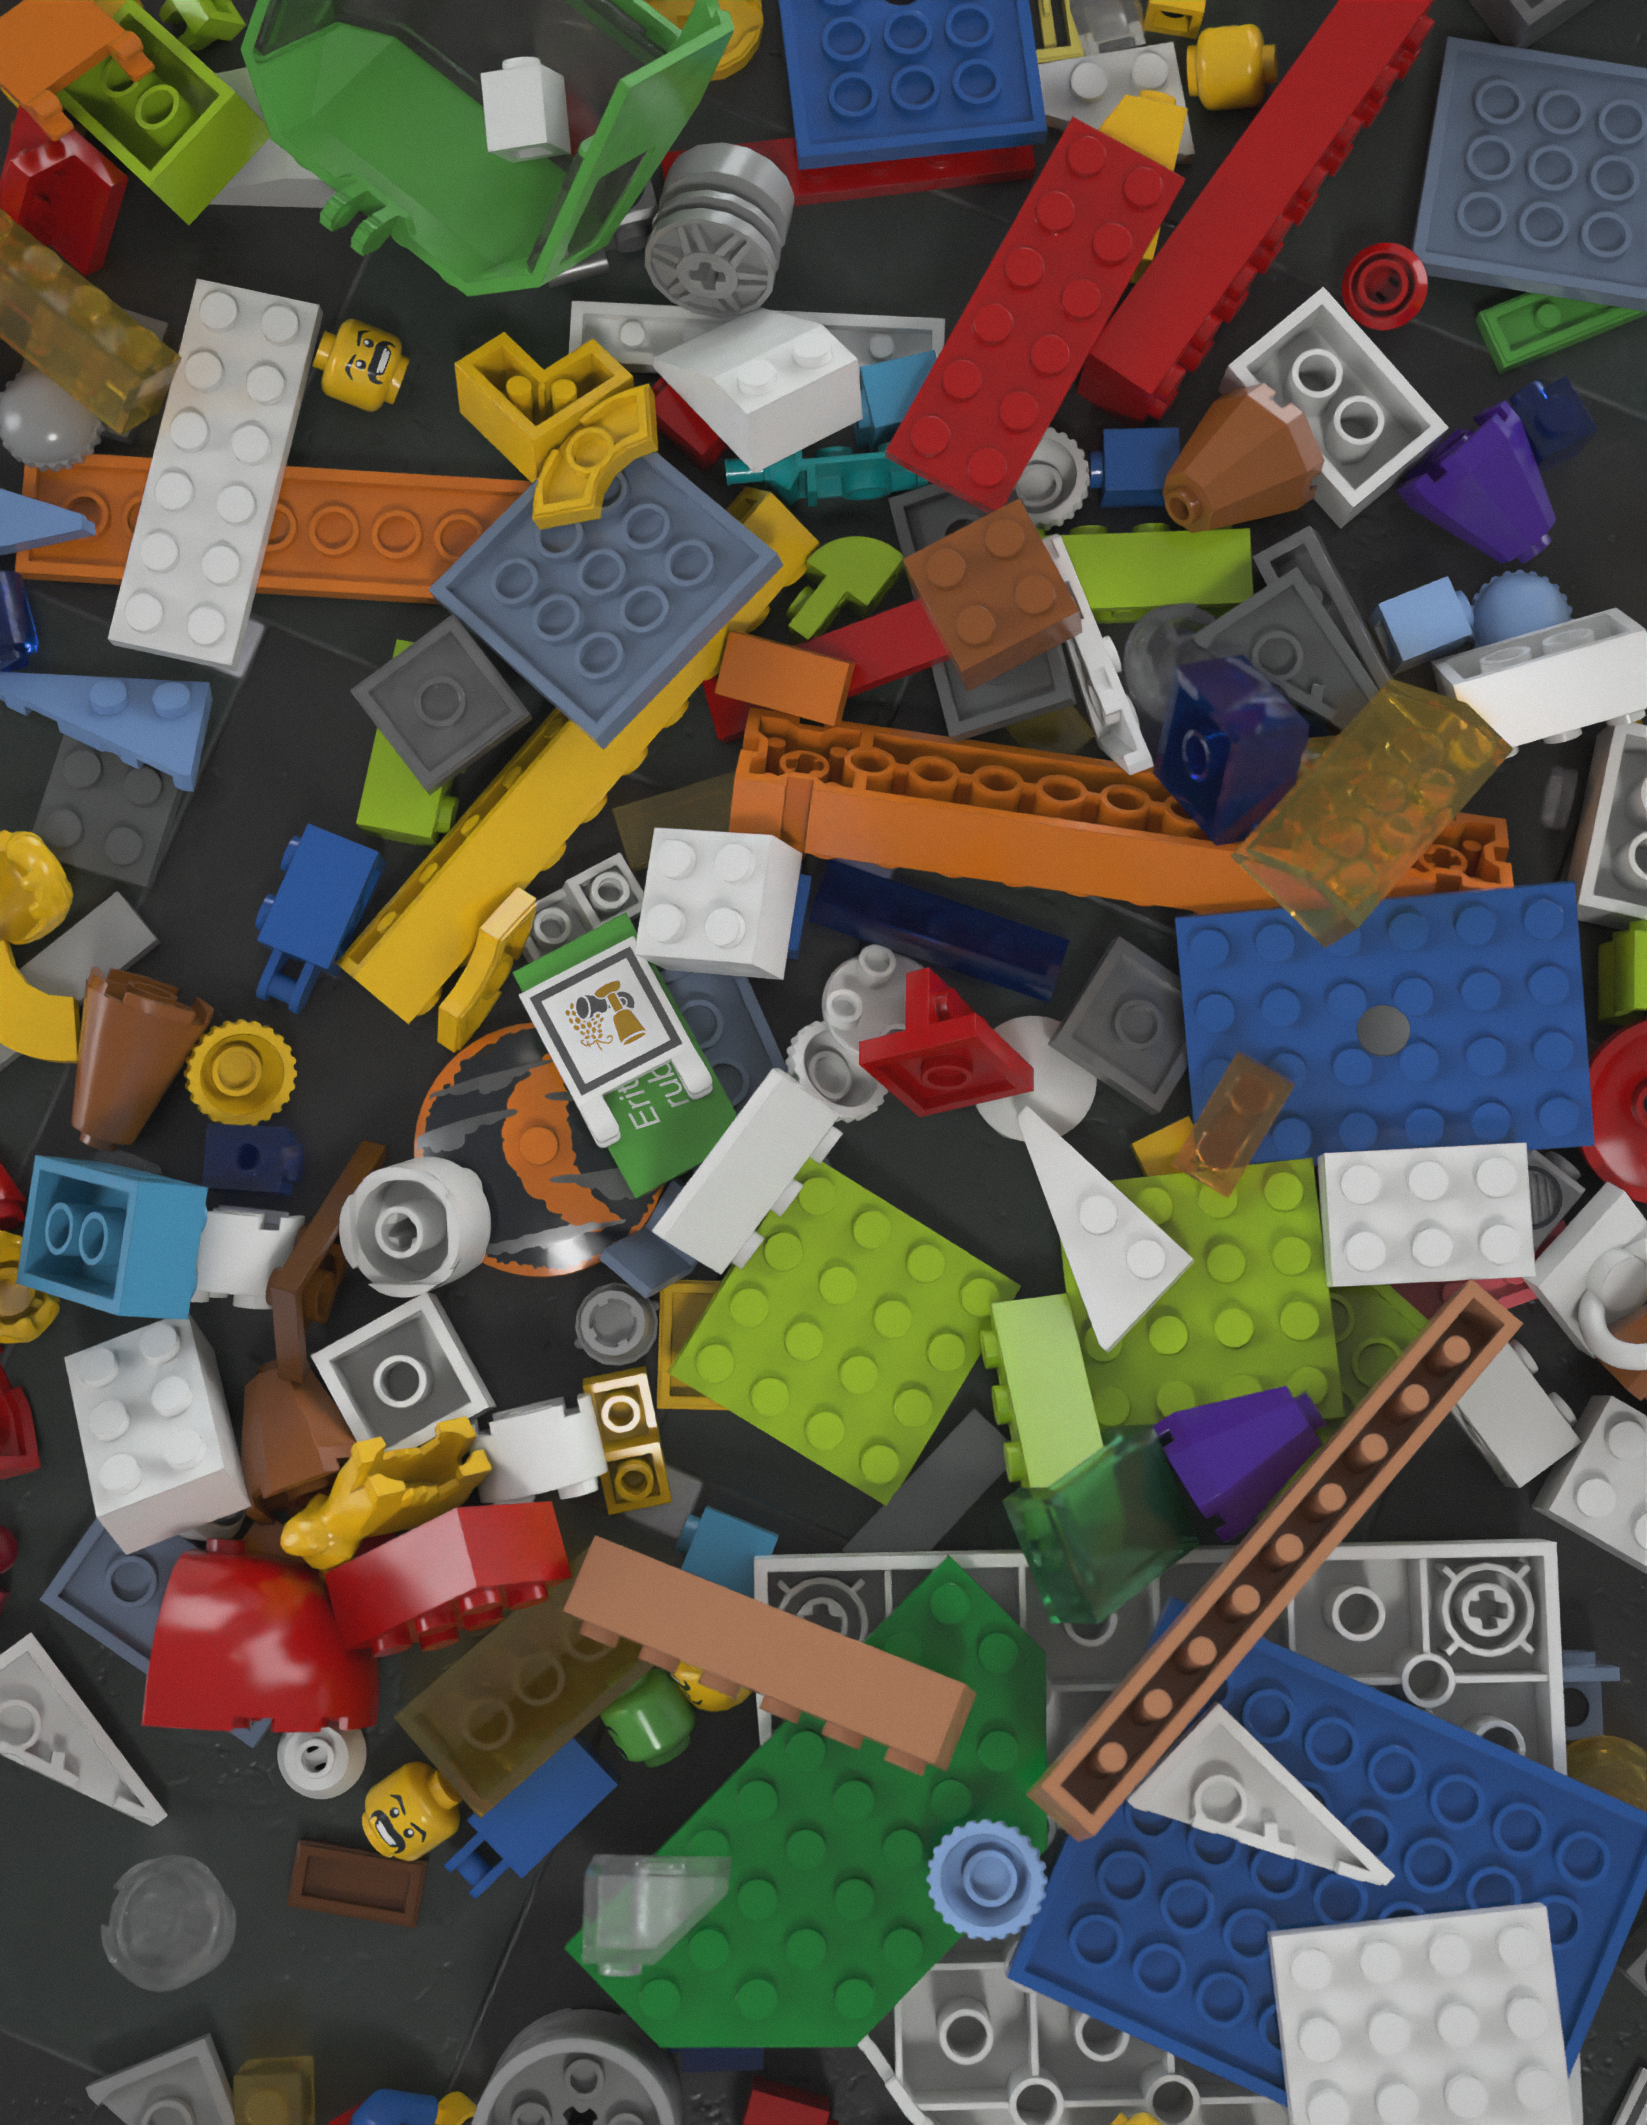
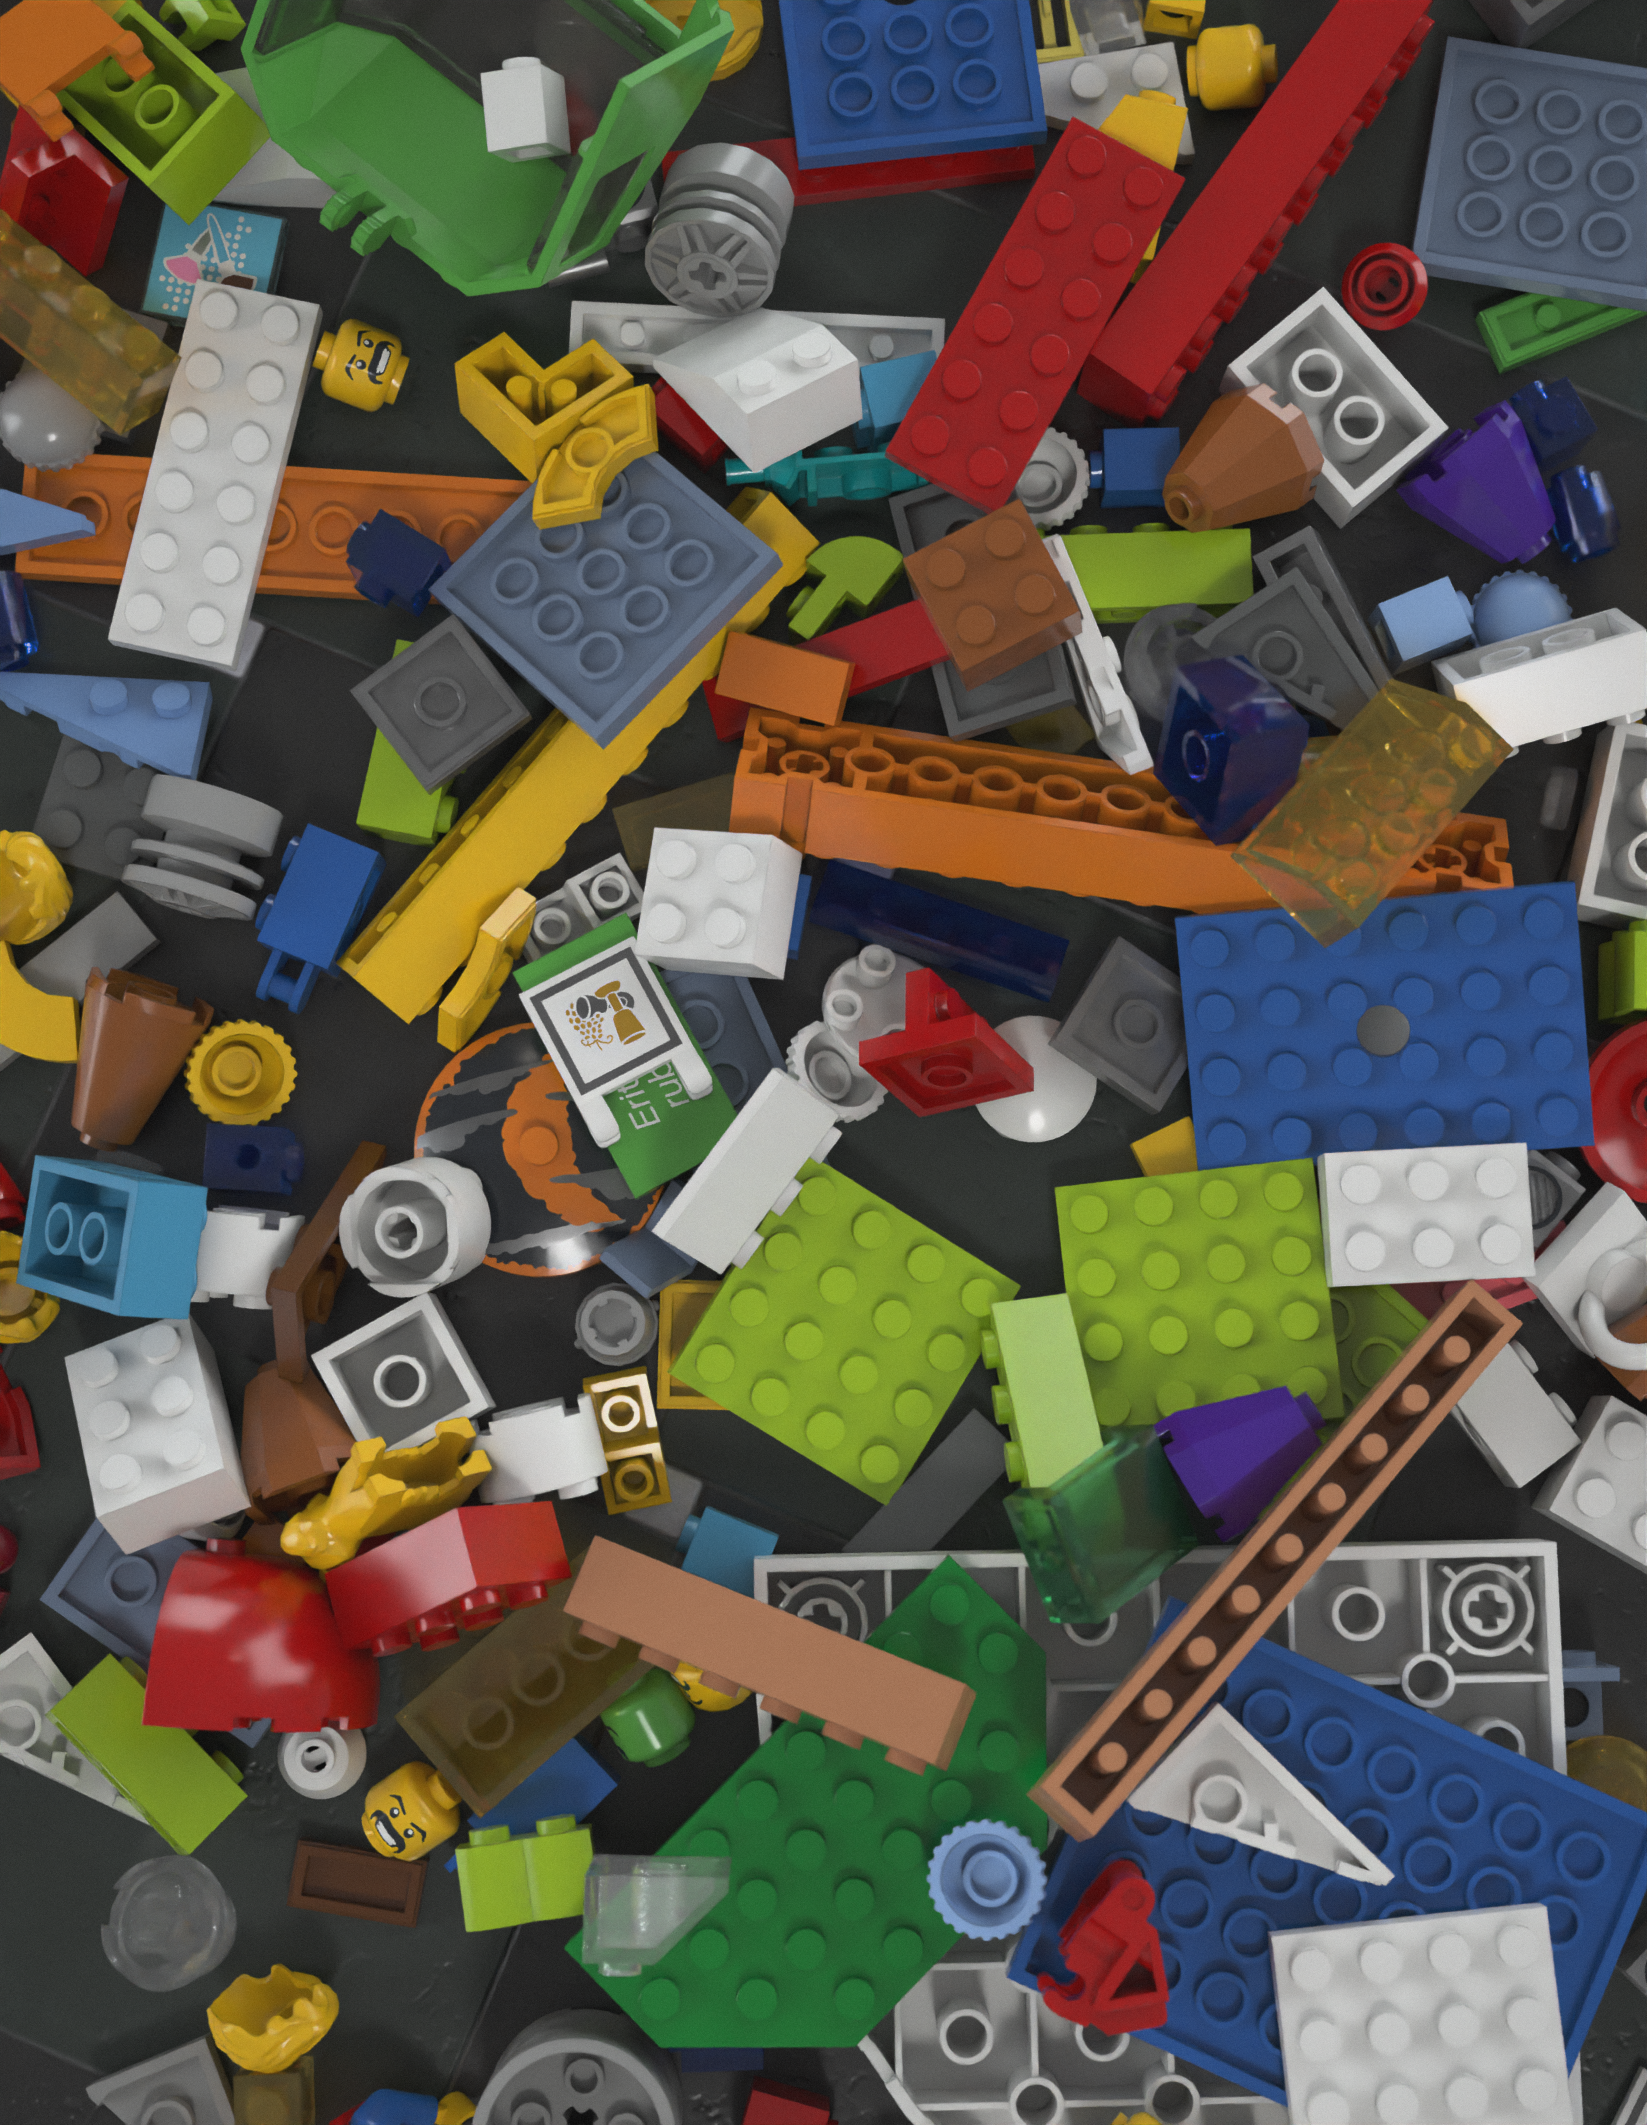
(152, 1767): none -> lime brick
(202, 847): none -> light grey wheel
(218, 247): none -> medium azure tile
(272, 2018): none -> yellow hair
(395, 563): none -> clear blue brick
(524, 1875): none -> lime brick
(1111, 1245): white wing -> none
(1114, 1955): none -> red piece
(1233, 1123): clear orange plate -> none
(1583, 513): none -> clear blue brick

